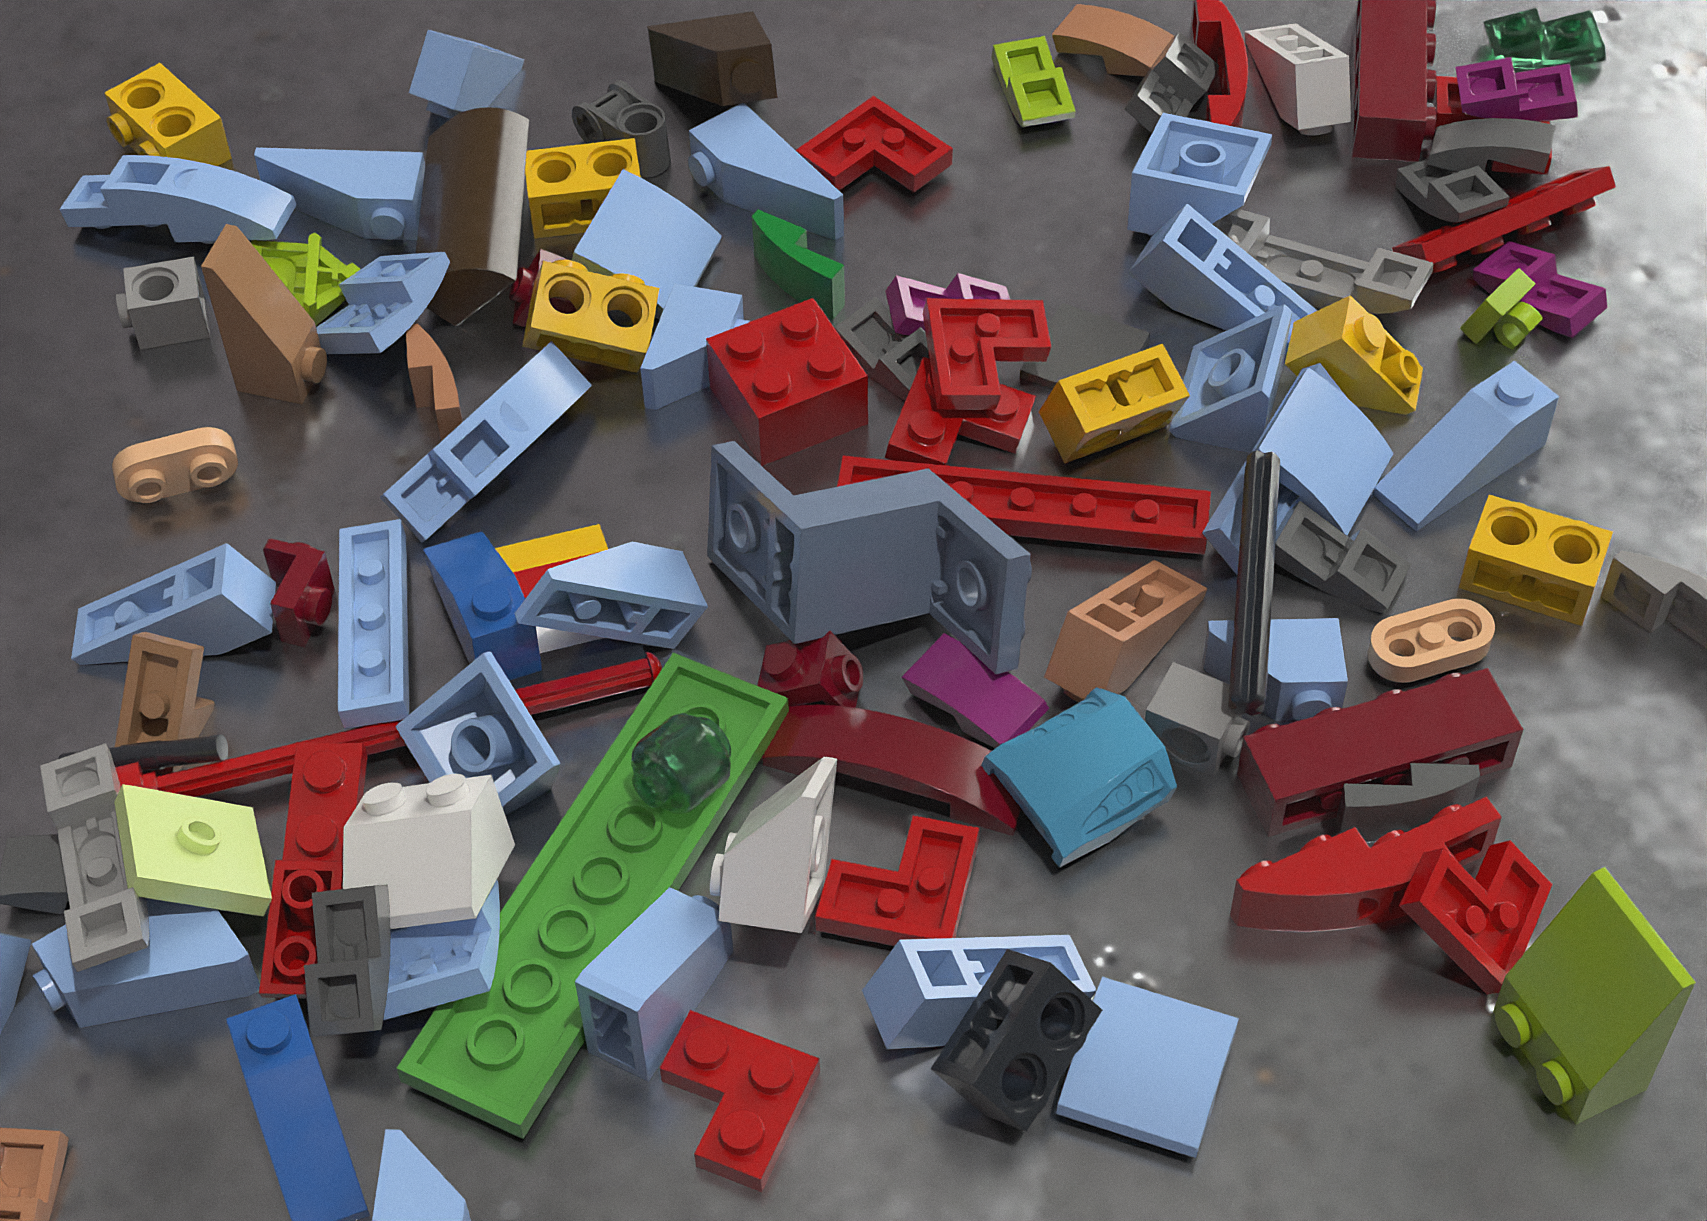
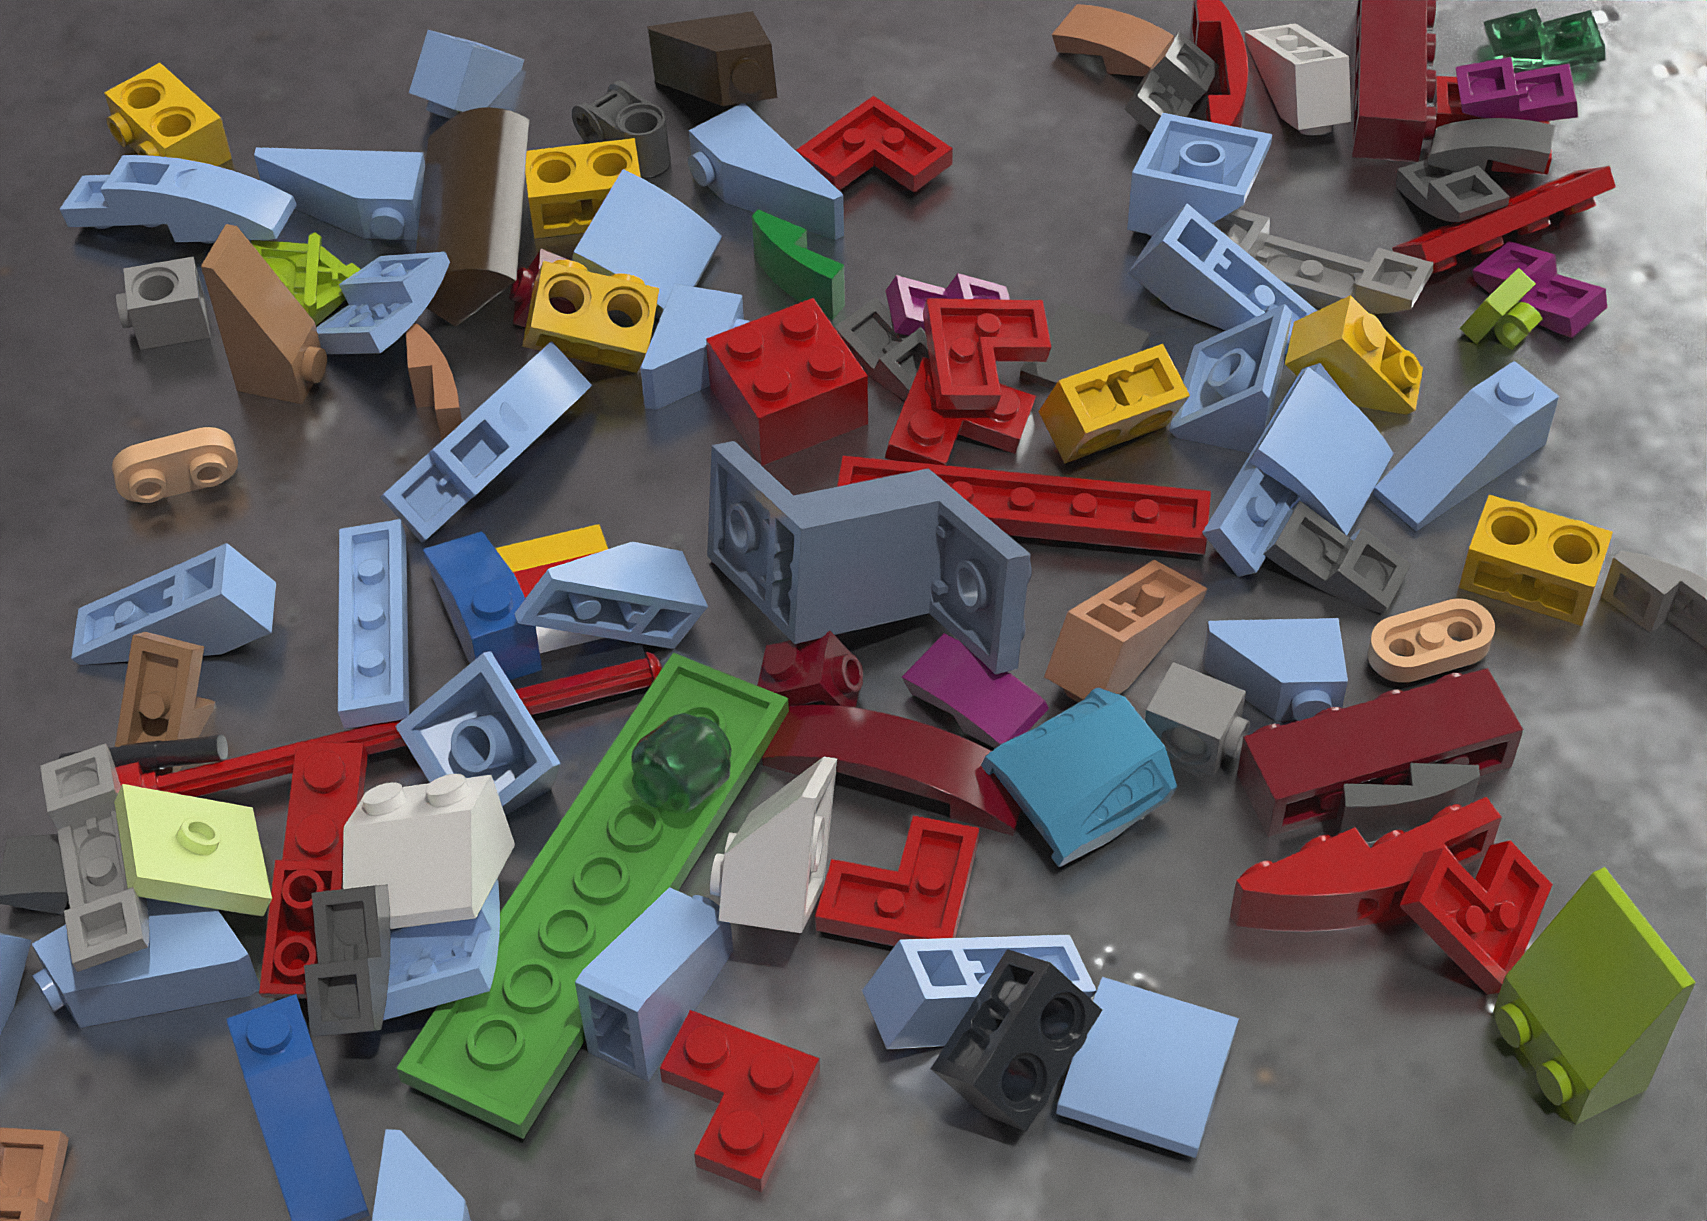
(303, 589): dark red bracket -> none
(1031, 82): lime slope -> none
(1254, 584): black axle -> none

